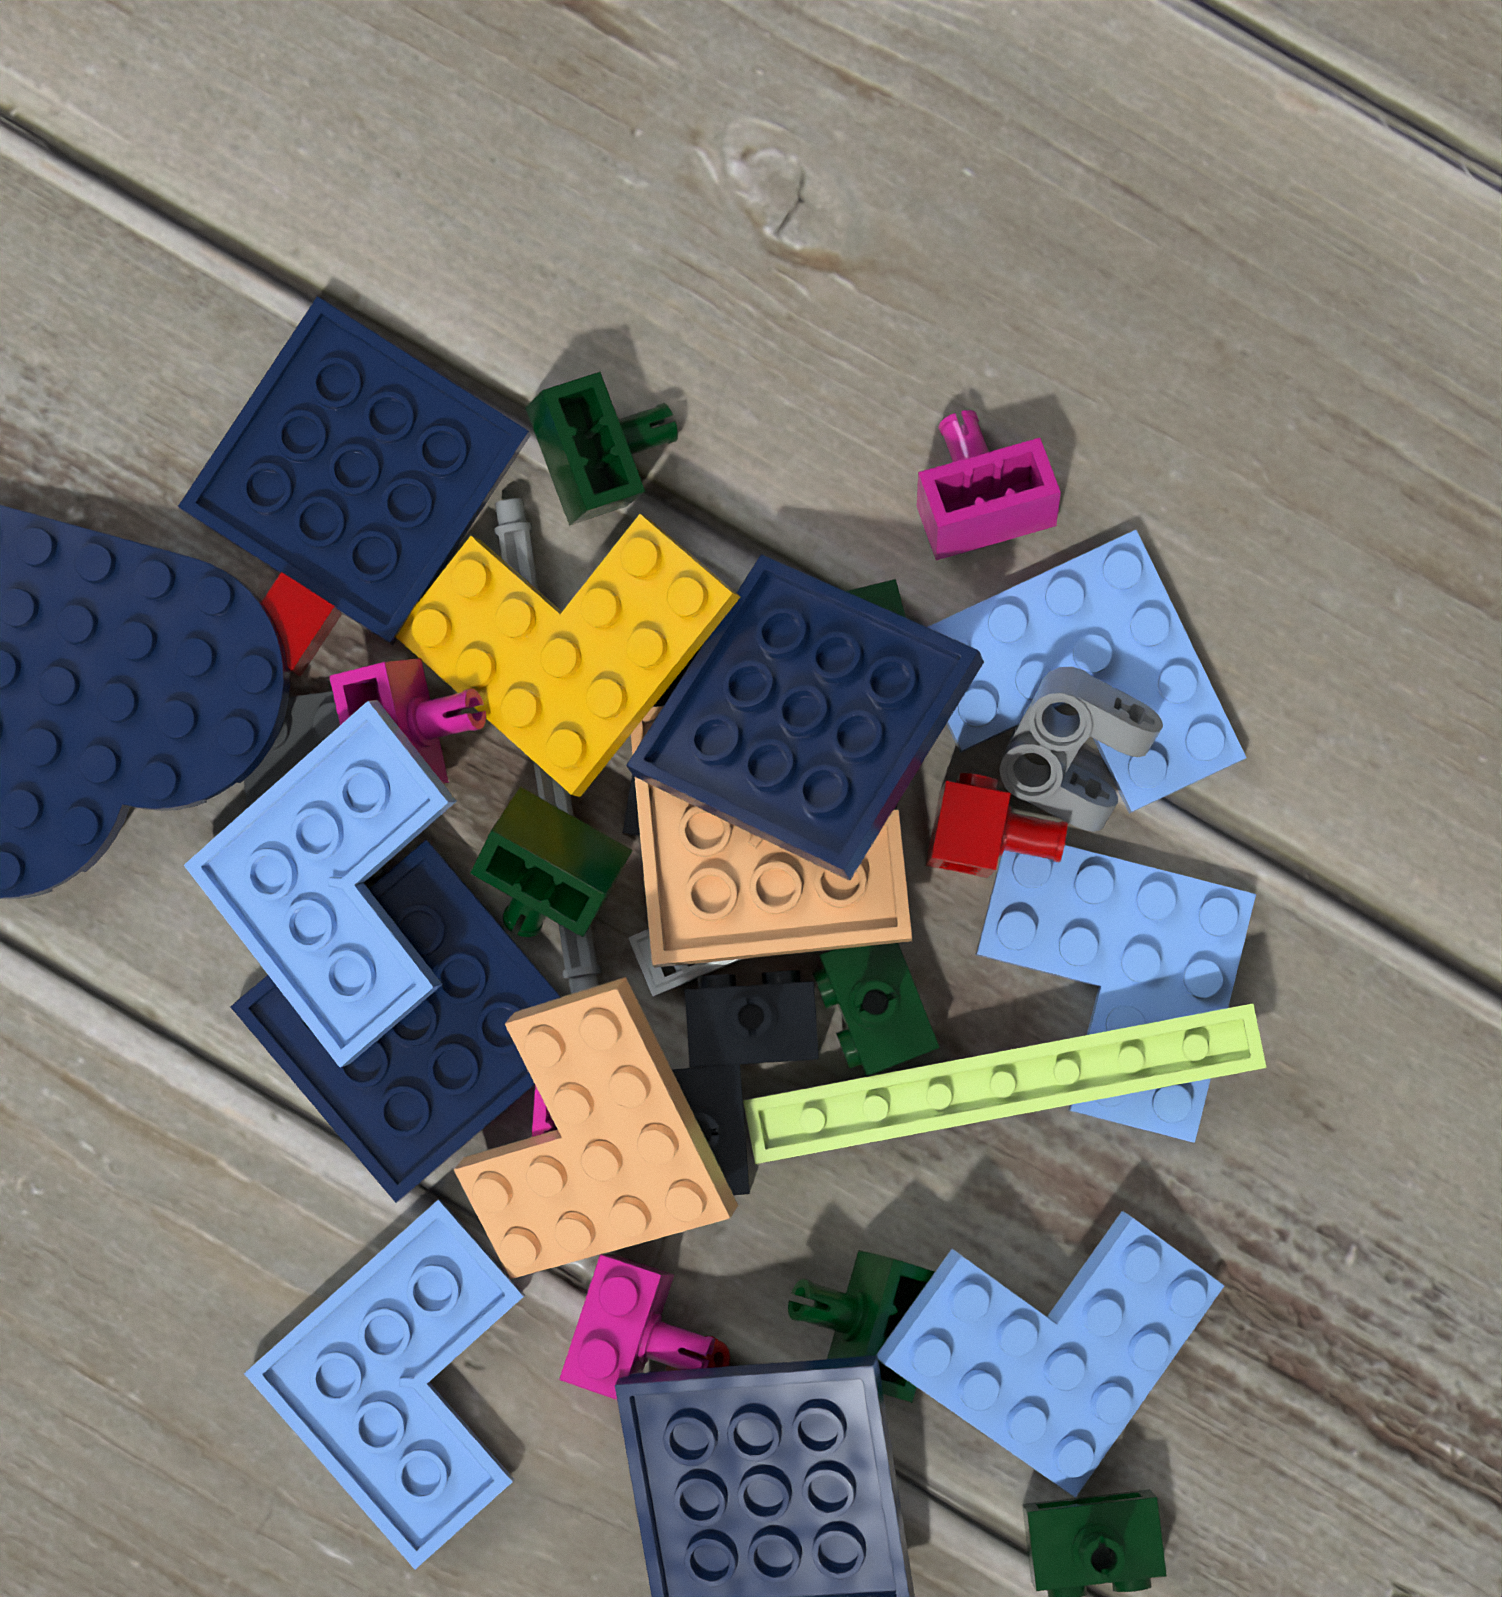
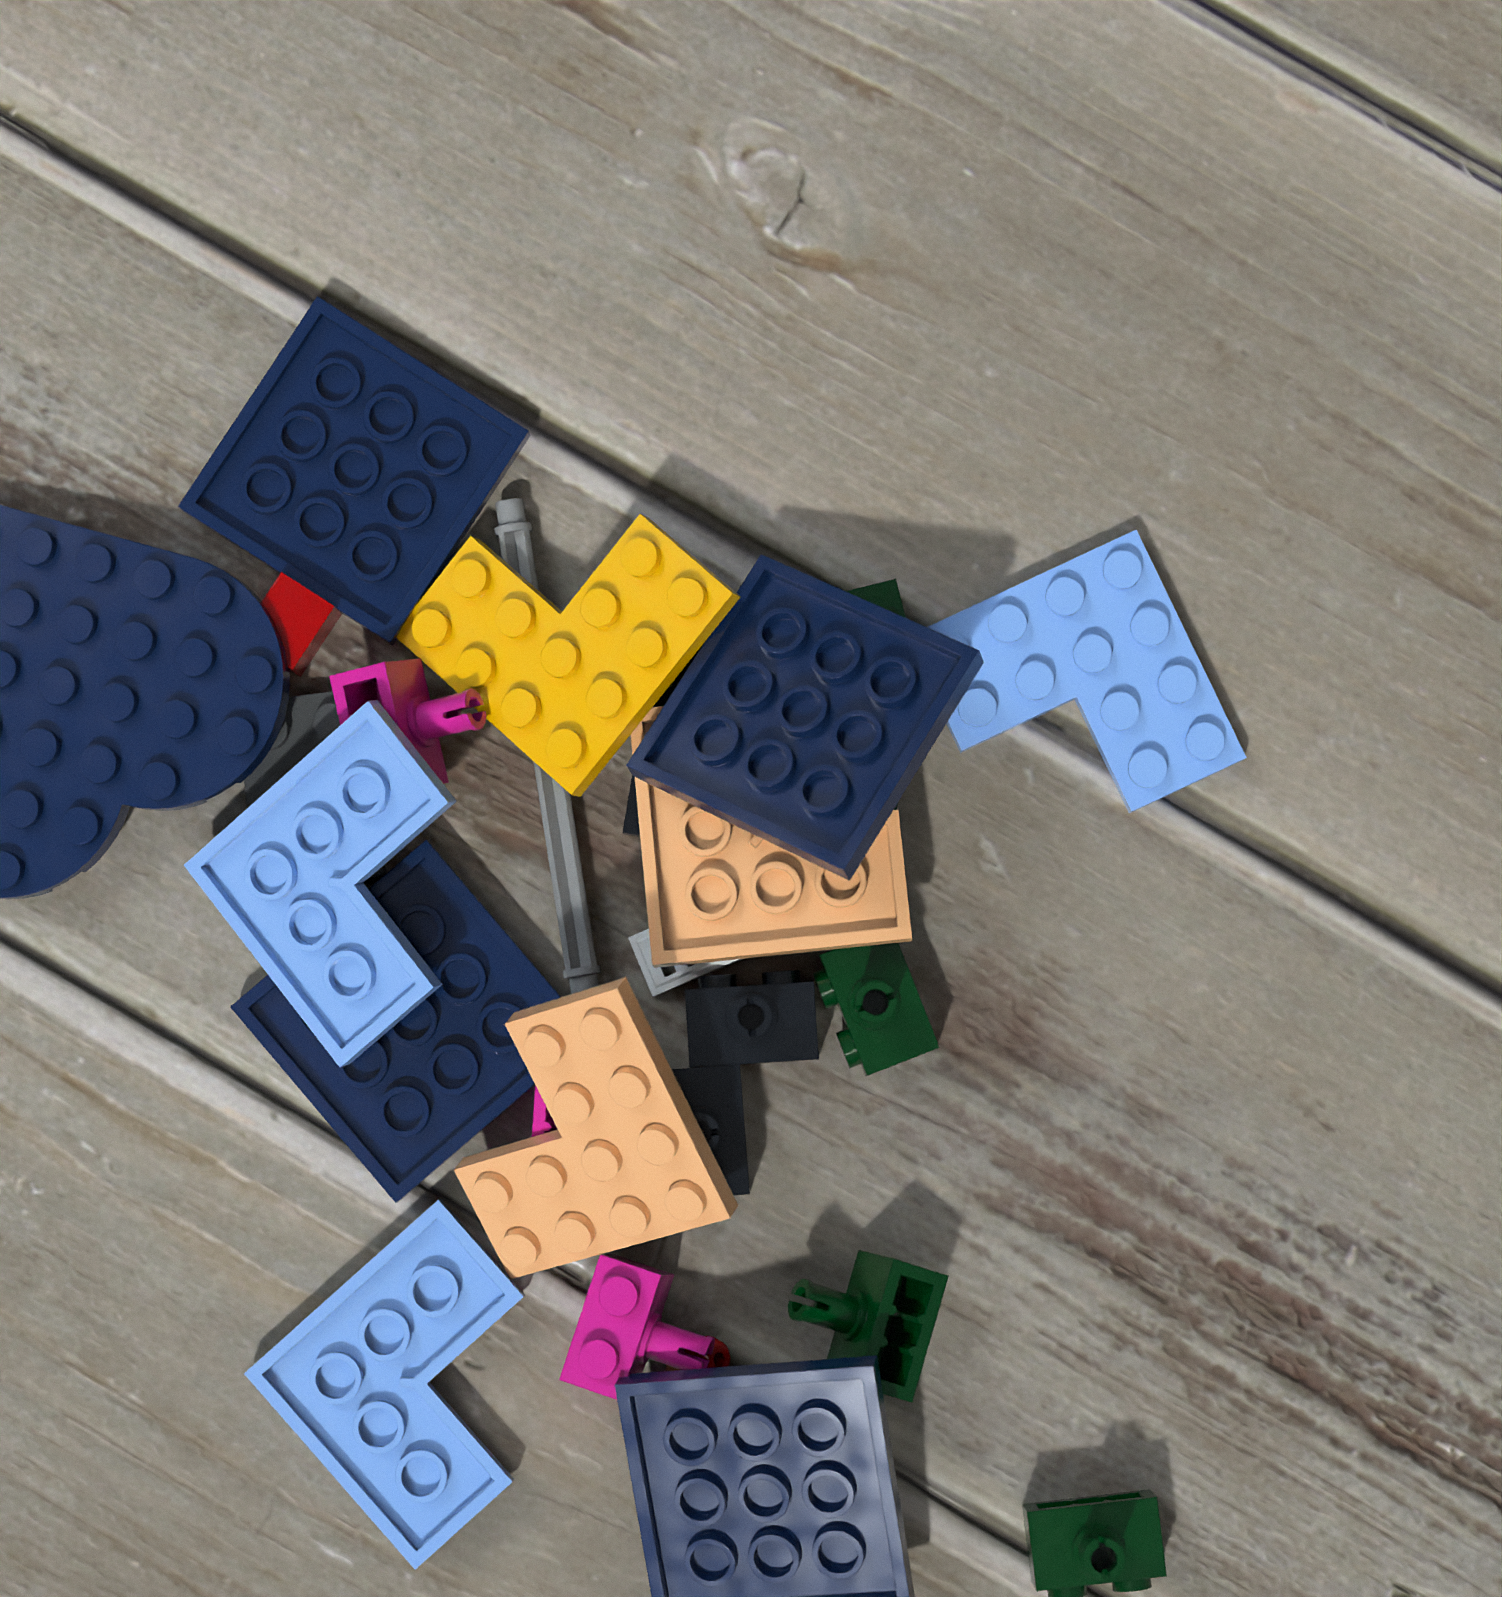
(549, 865): dark green brick -> none
(591, 447): dark green brick -> none
(977, 825): red brick -> none
(985, 493): dark pink brick -> none
(1005, 1083): yellowish green plate -> none
(1059, 1382): light blue plate -> none
(1061, 785): light grey piece -> none
(1138, 933): light blue plate -> none

